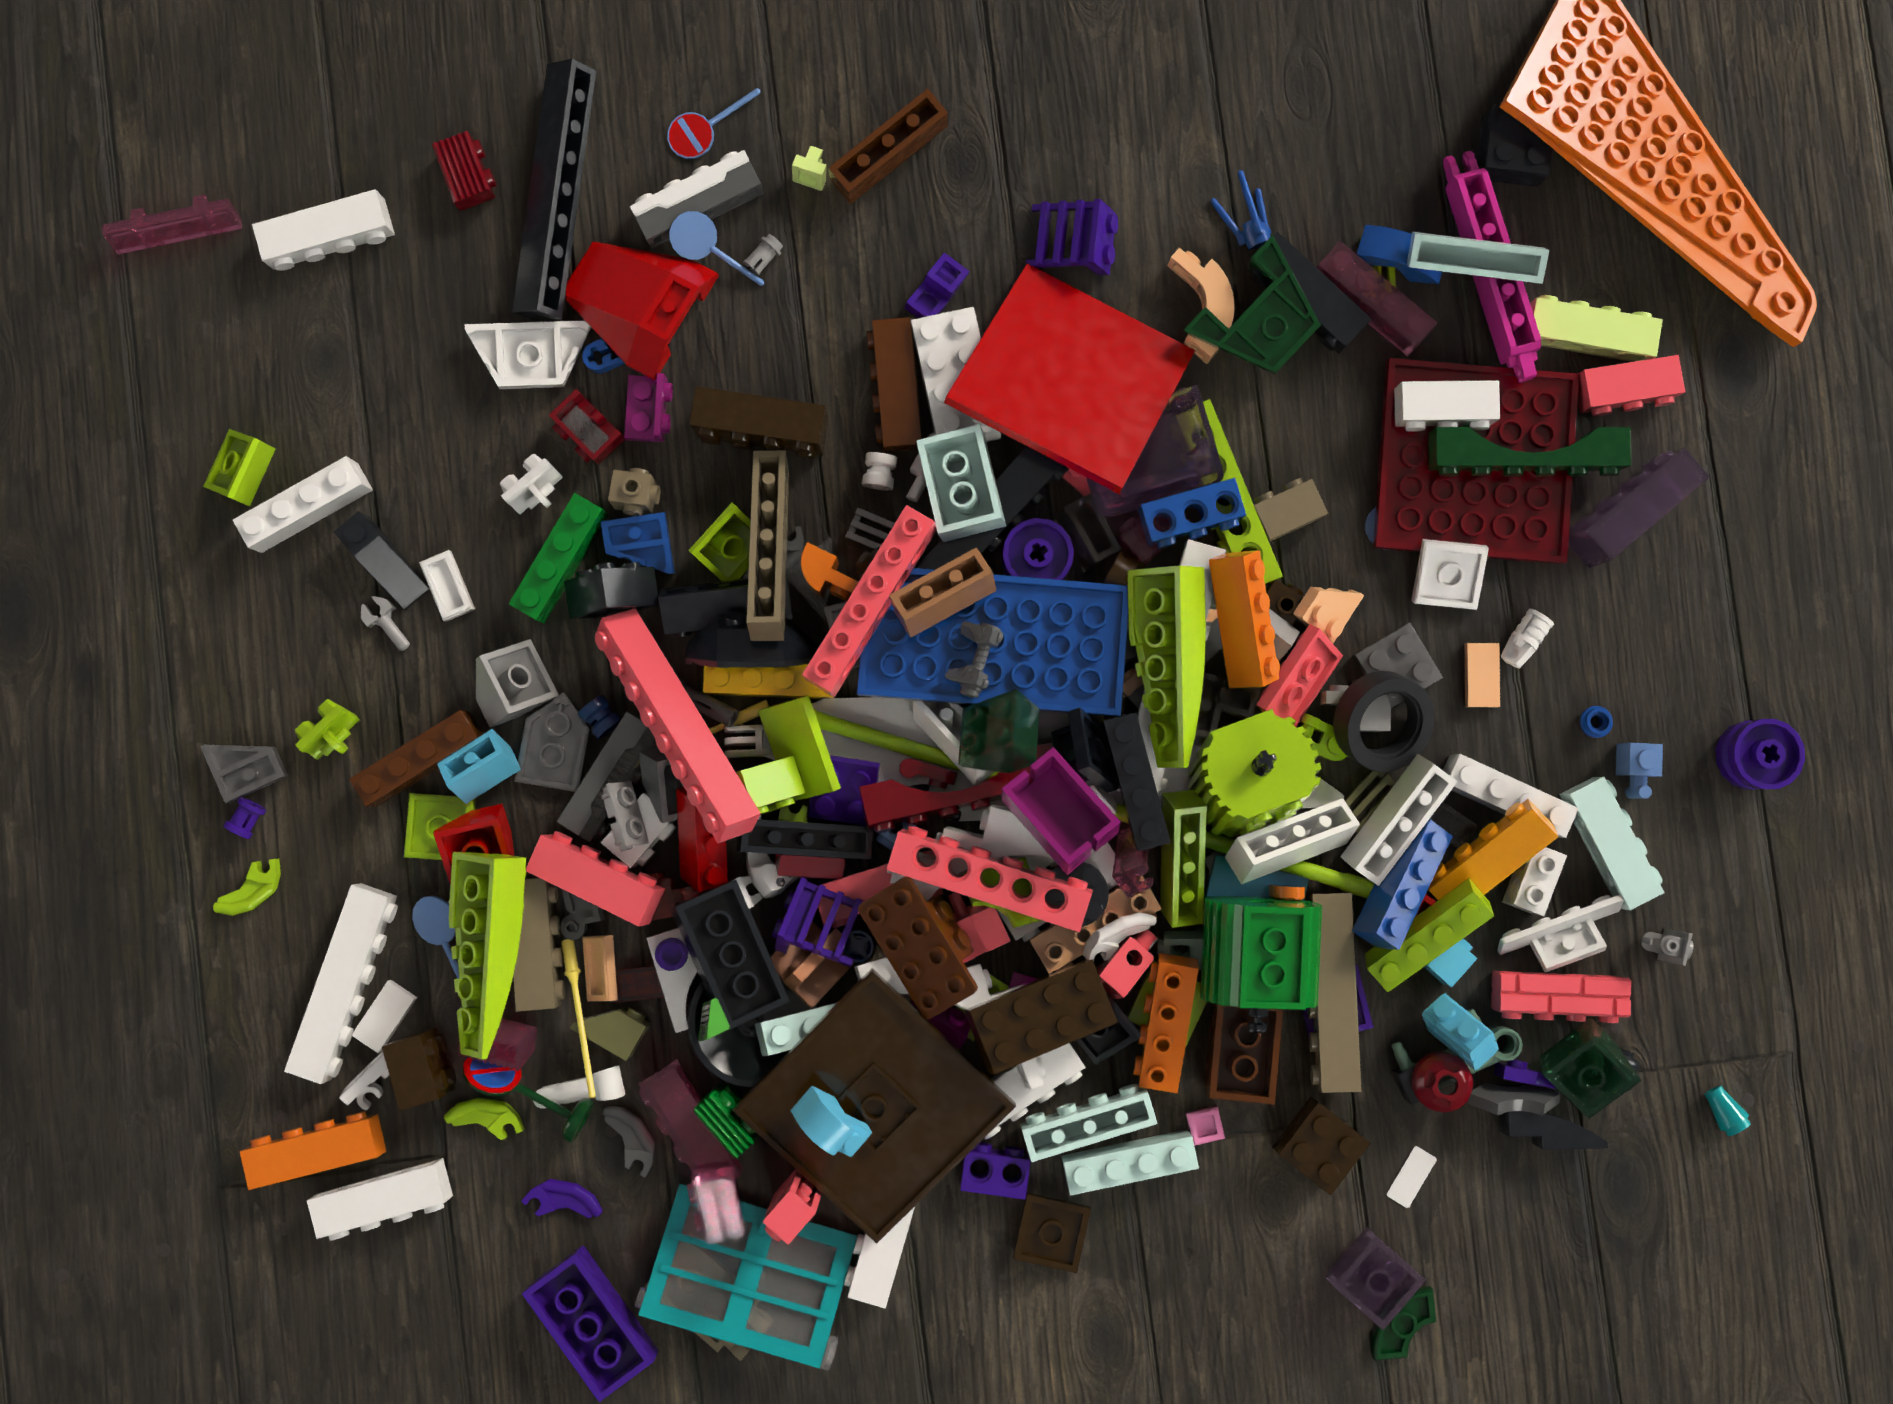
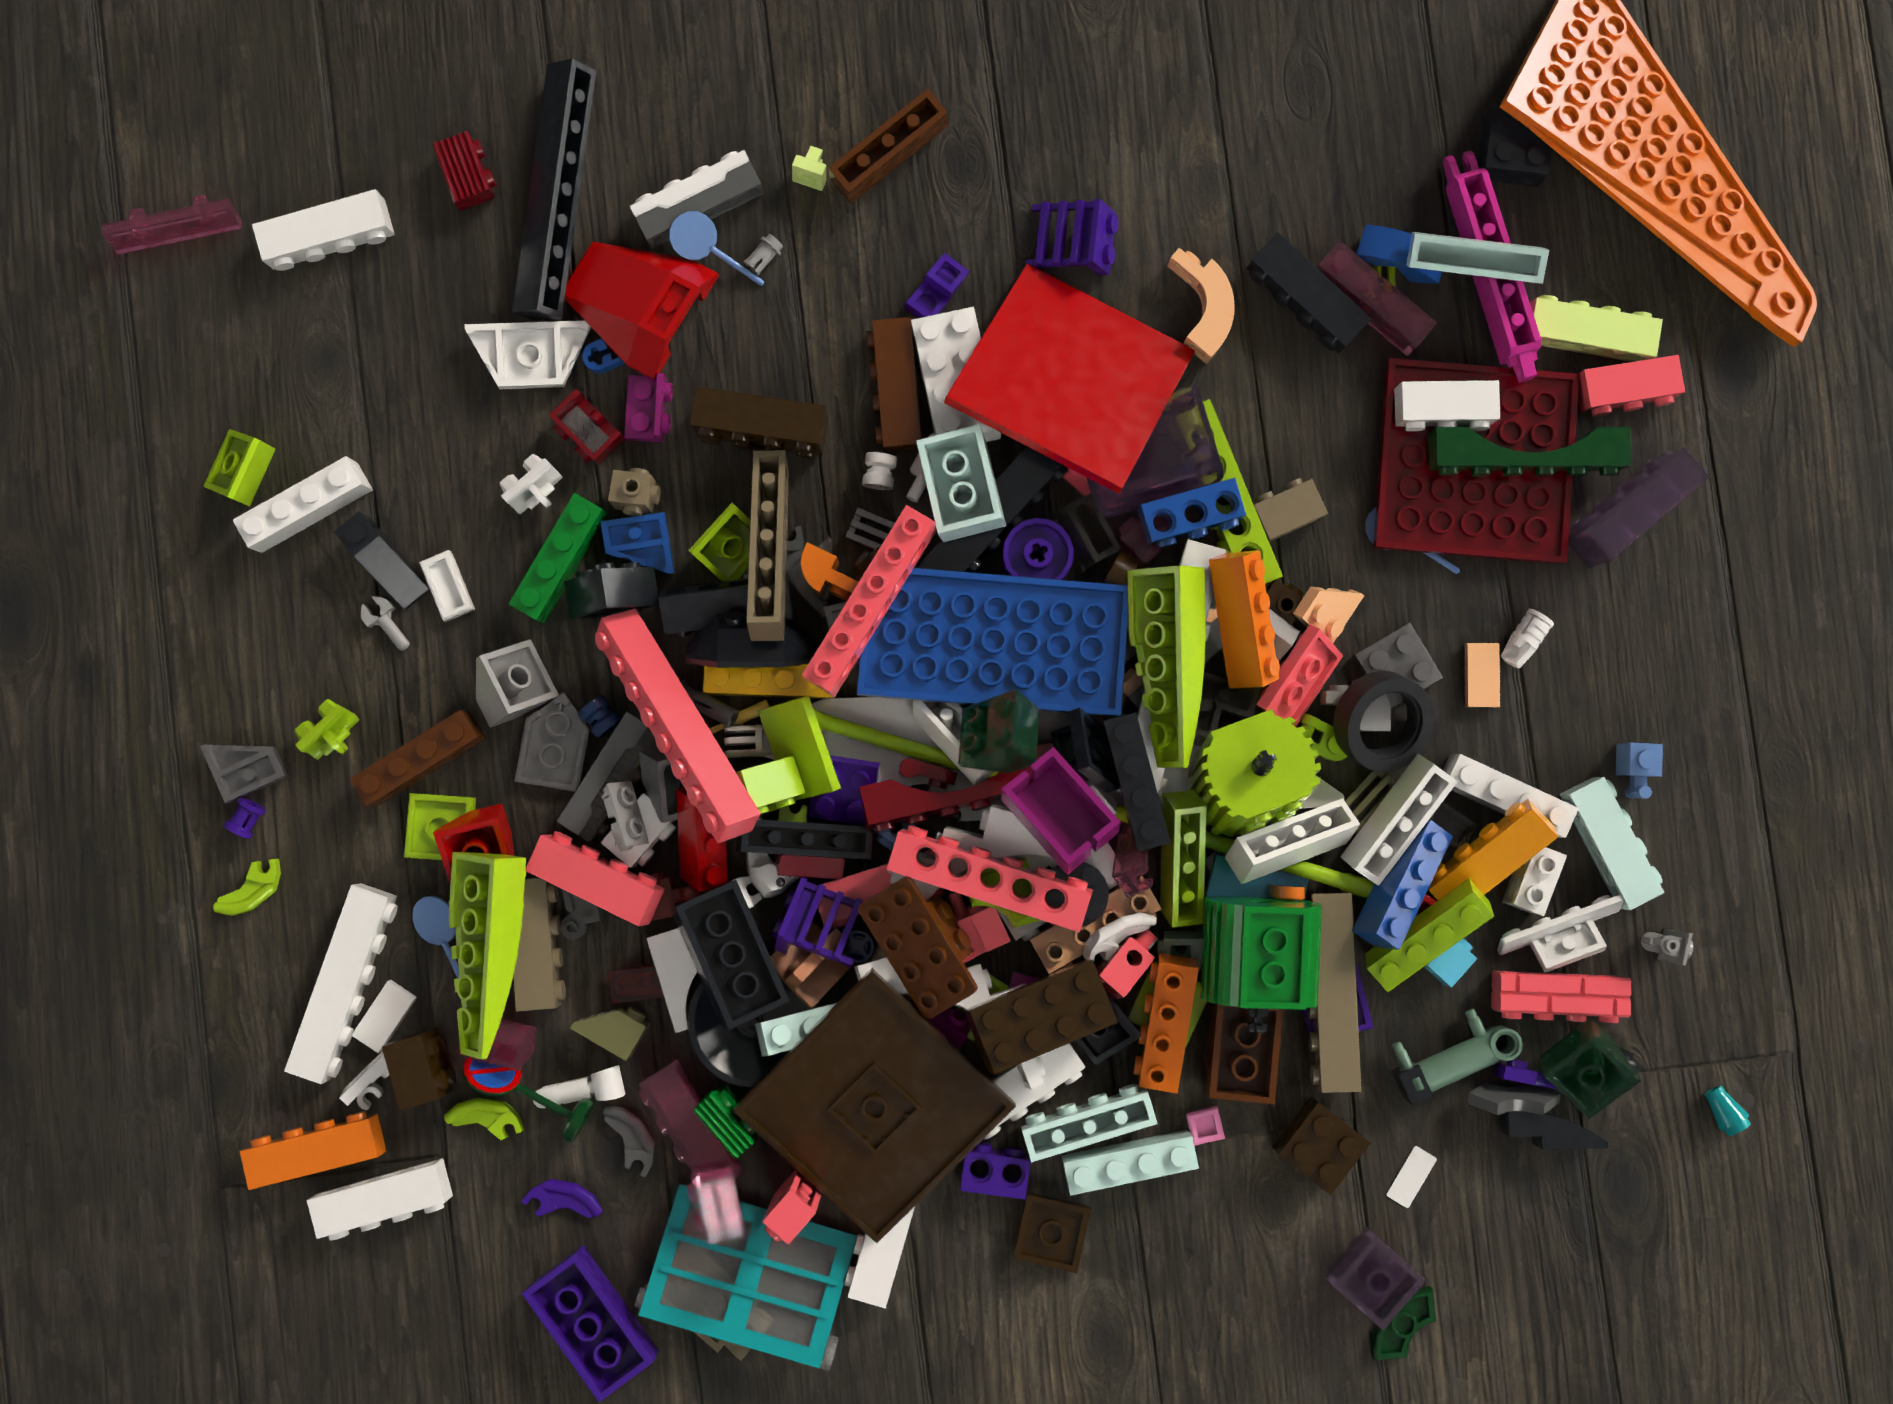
(478, 766): medium azure brick -> none
(572, 972): light yellow piece -> none
(600, 968): light nougat tile -> none
(671, 954): dark purple plate -> none
(692, 134): piece -> none
(712, 1020): bright green slope -> none
(827, 1123): medium azure brick -> none
(943, 592): medium nougat brick -> none
(971, 677): dark grey piece -> none
(1256, 230): blue plant -> none
(1272, 325): dark green wing -> none
(1429, 1072): dark red piece -> none
(1449, 574): white tile -> none
(1460, 1031): medium azure brick -> none
(1605, 721): blue plate -> none
(1760, 754): dark purple wheel -> none

